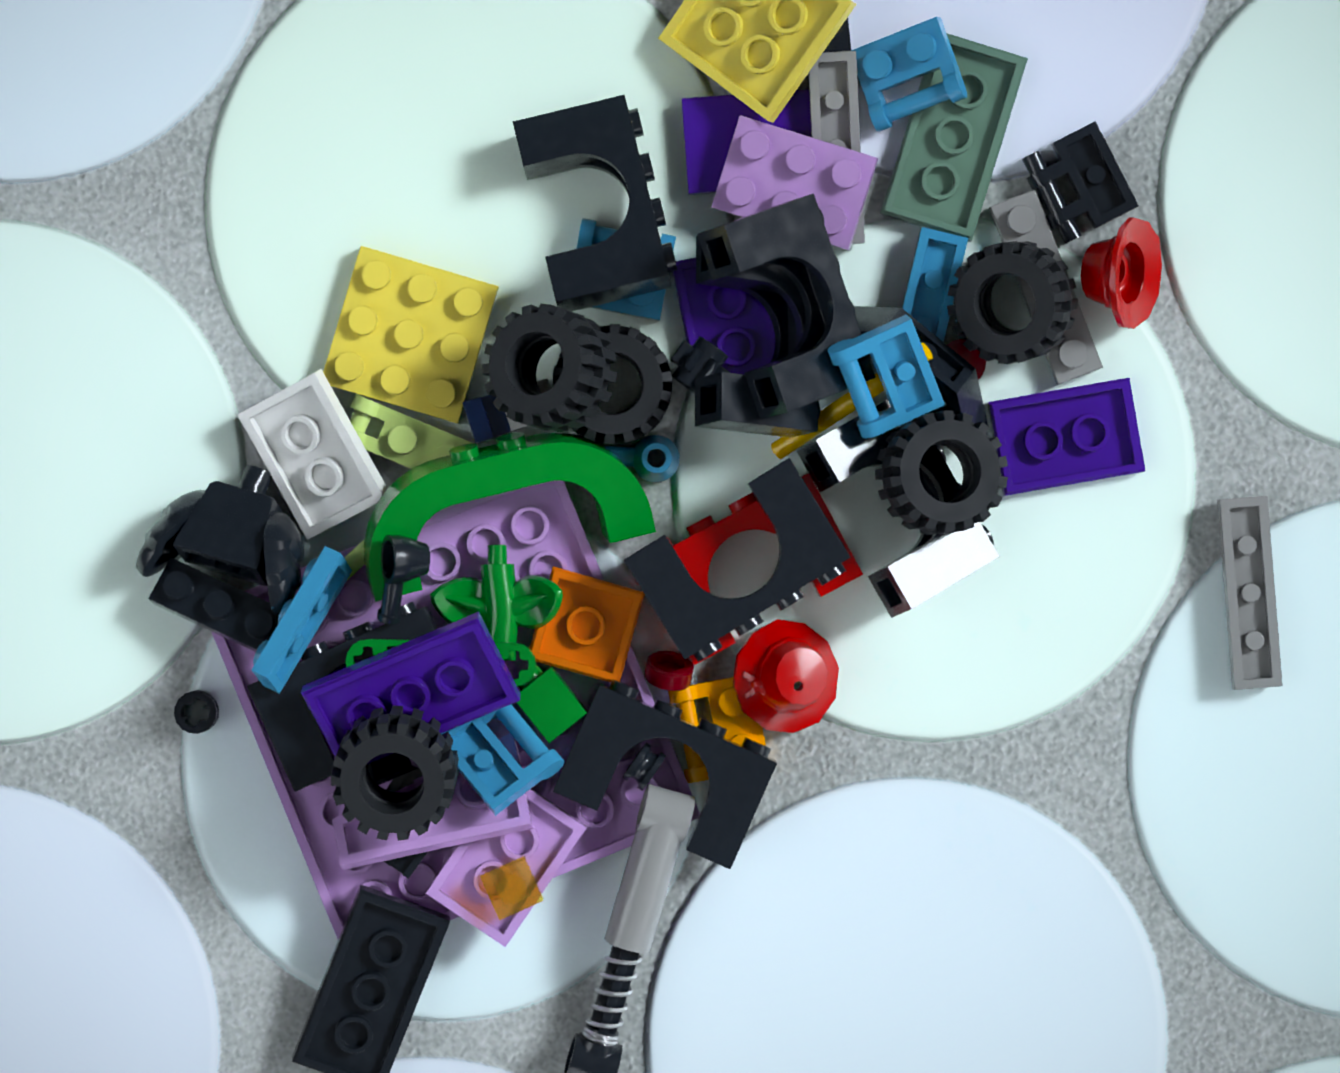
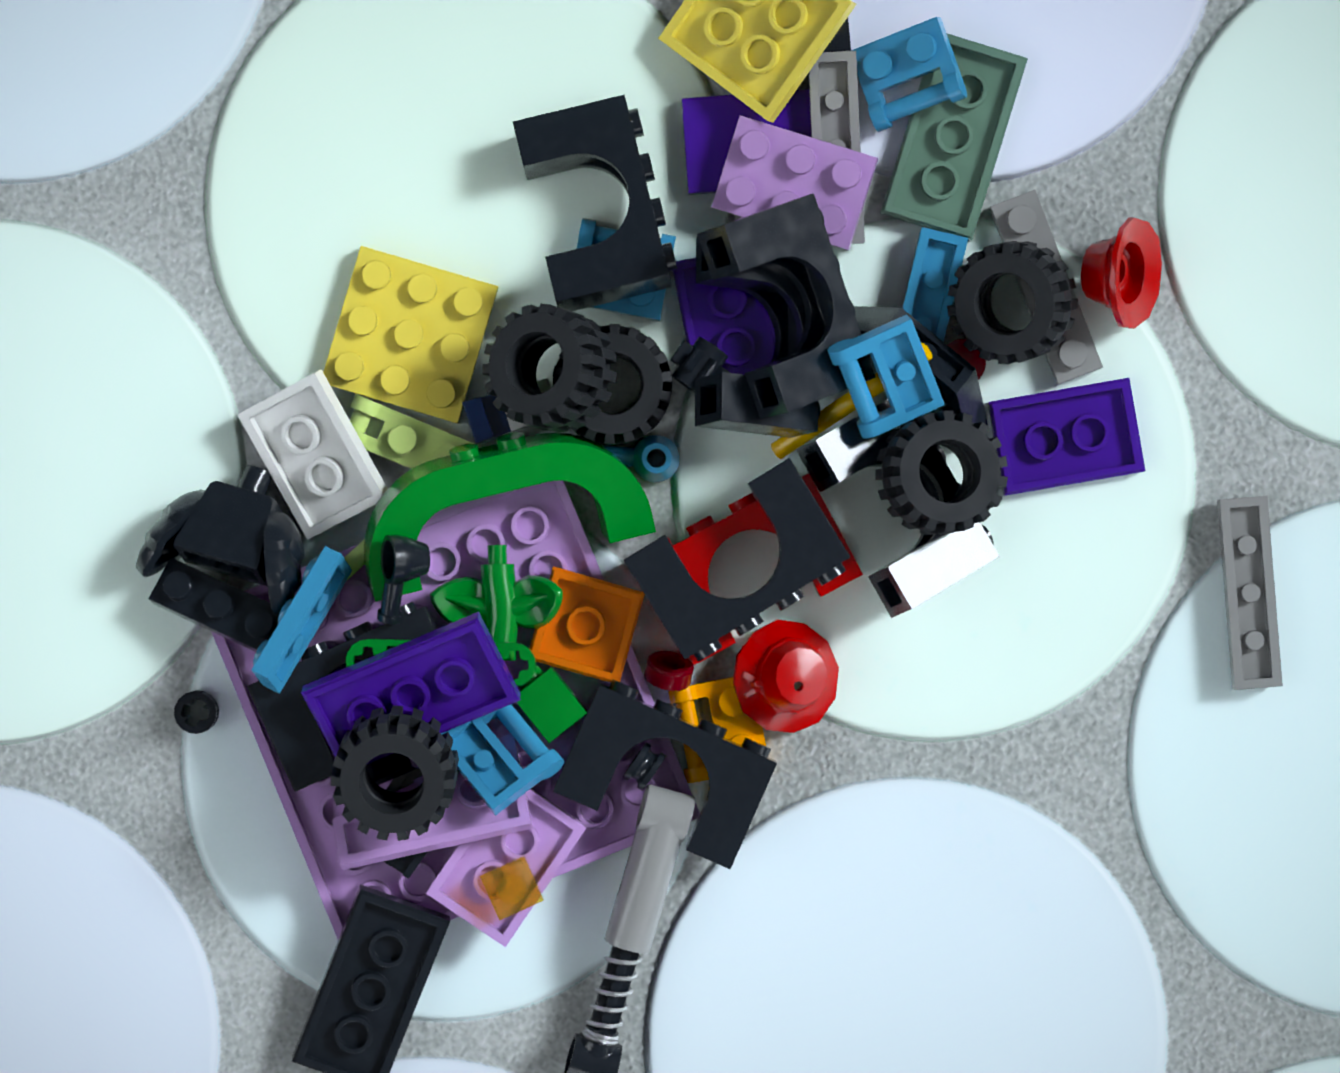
(1093, 175): black plate -> none

